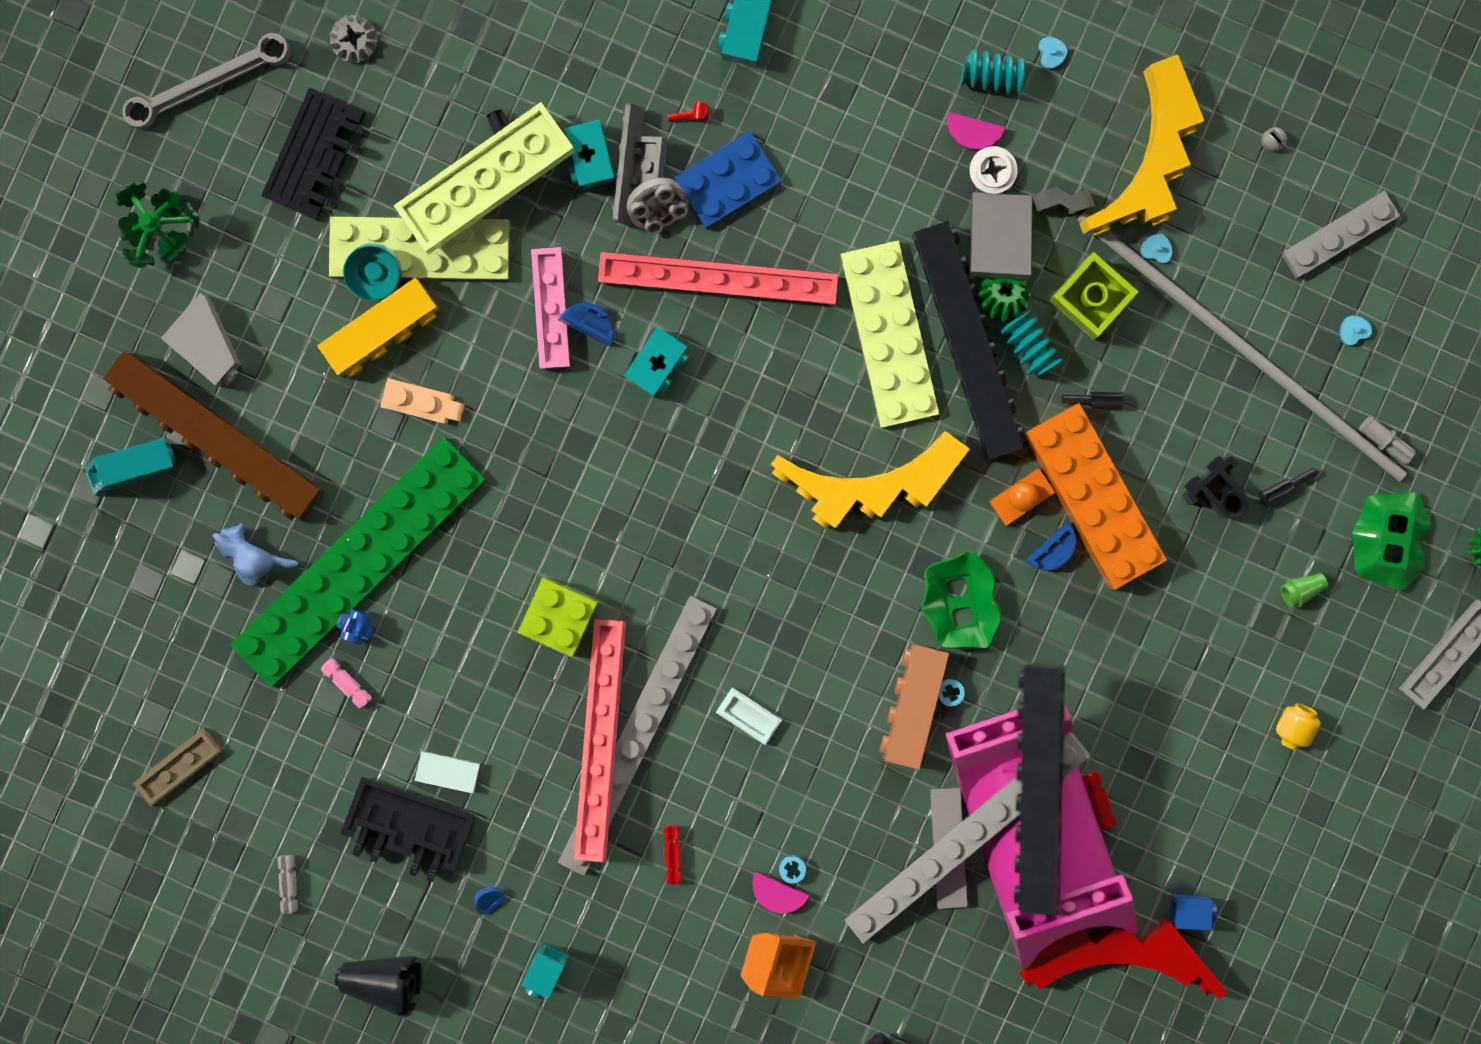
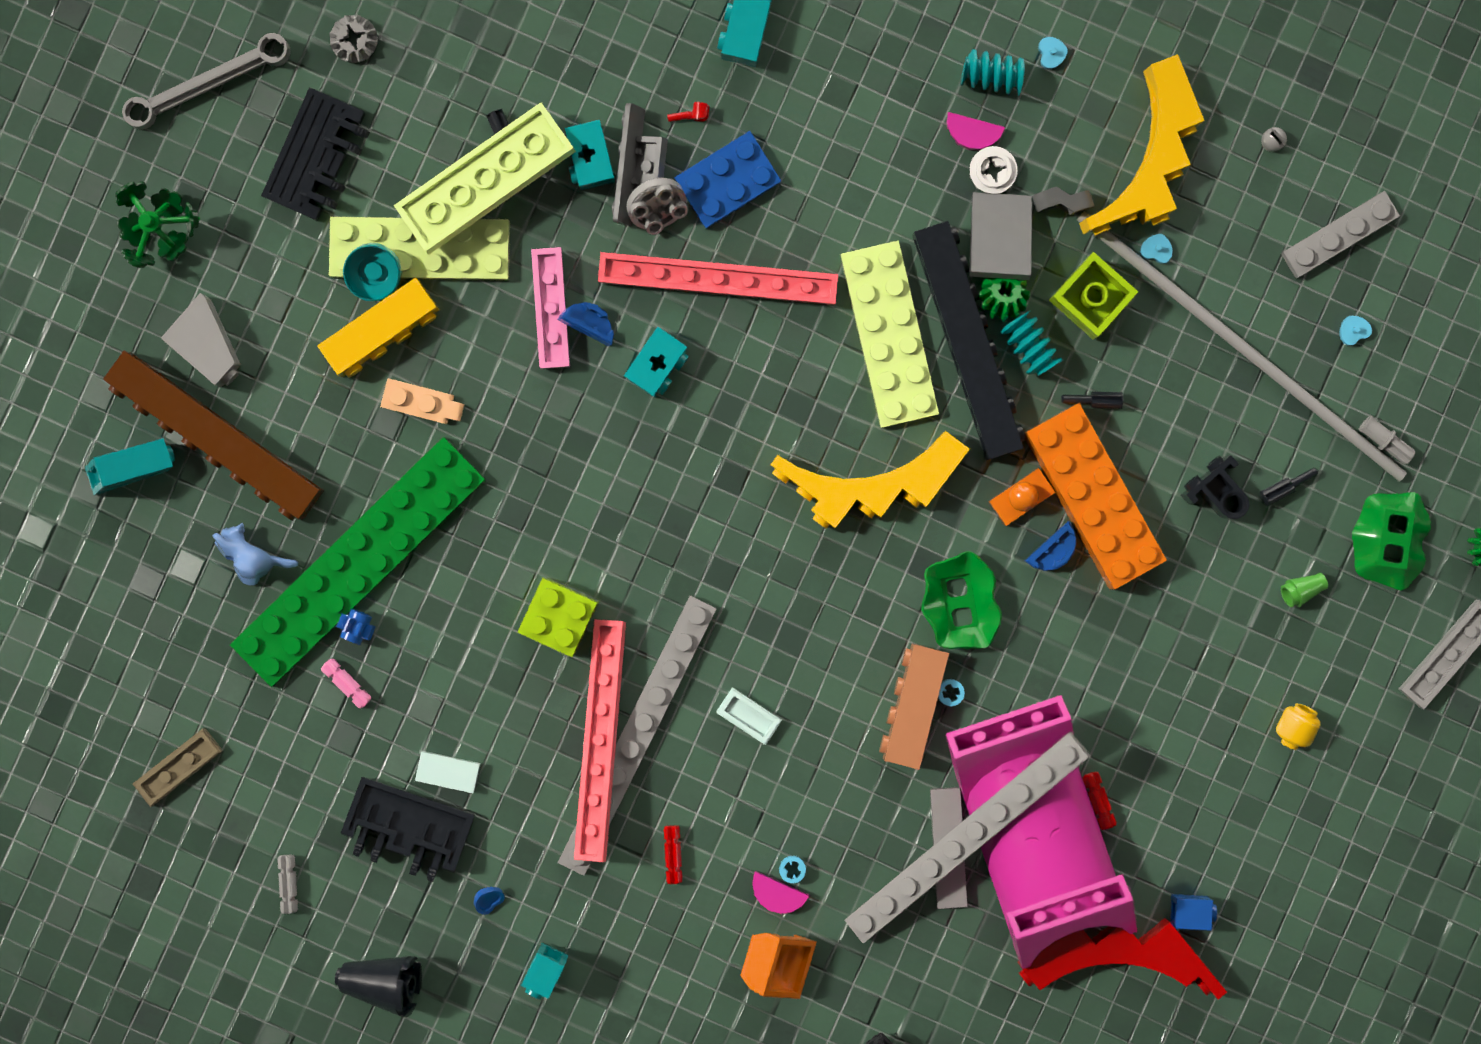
(1040, 789): black brick -> none

